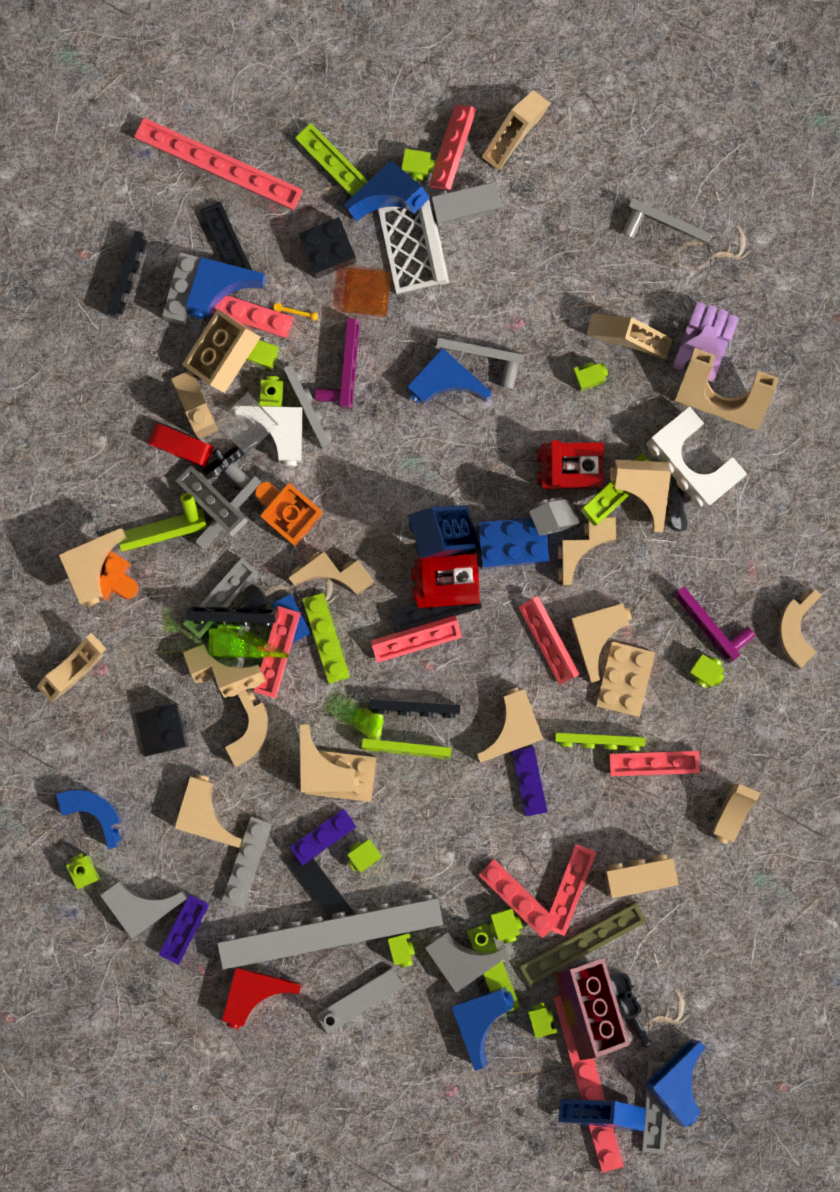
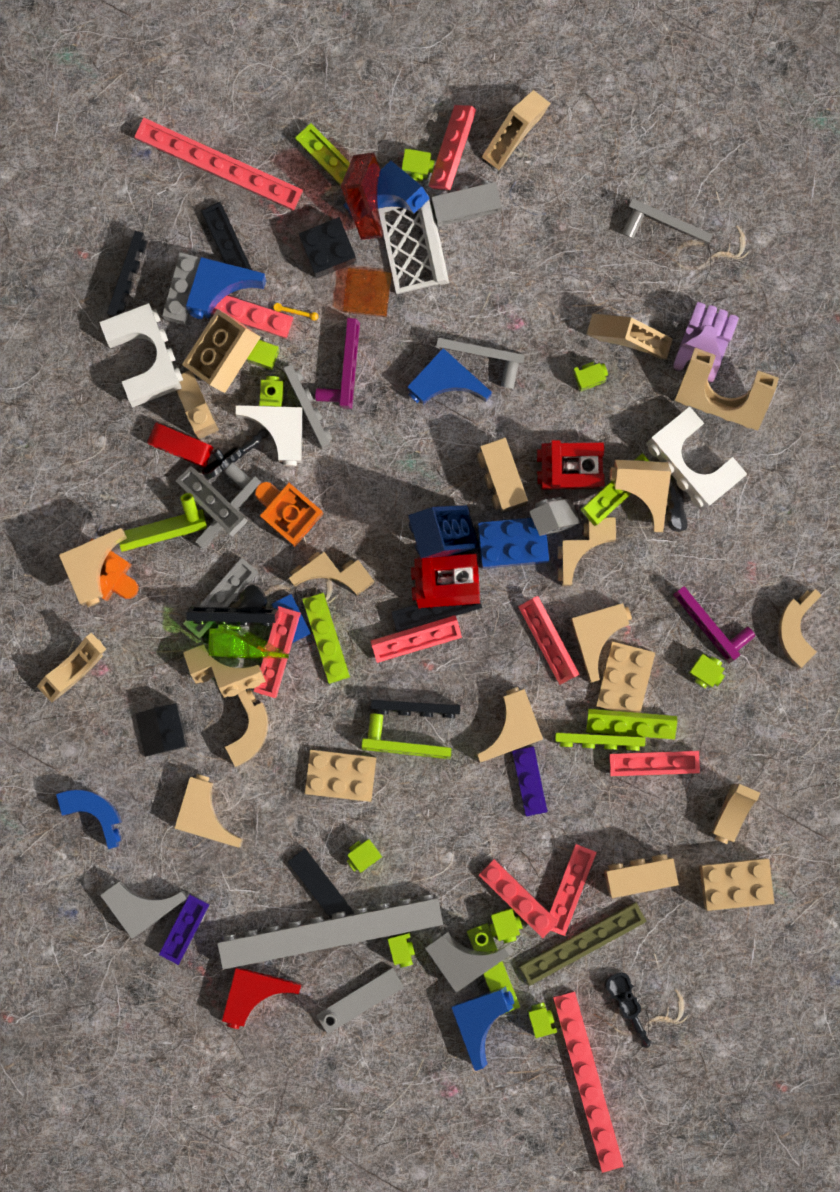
(82, 871): lime brick -> none
(161, 377): none -> white arch
(247, 423): clear tile -> none
(247, 862): light grey plate -> none
(318, 773): tan arch -> none
(322, 837): dark purple plate -> none
(361, 194): none -> clear red arch
(366, 721): clear neon green bracket -> none
(502, 476): none -> tan brick
(592, 1009): dark red brick -> none
(602, 1113): blue arch -> none
(631, 724): none -> lime plate
(655, 1124): light grey tile -> none
(673, 1084): blue arch -> none
(736, 884): none -> tan brick

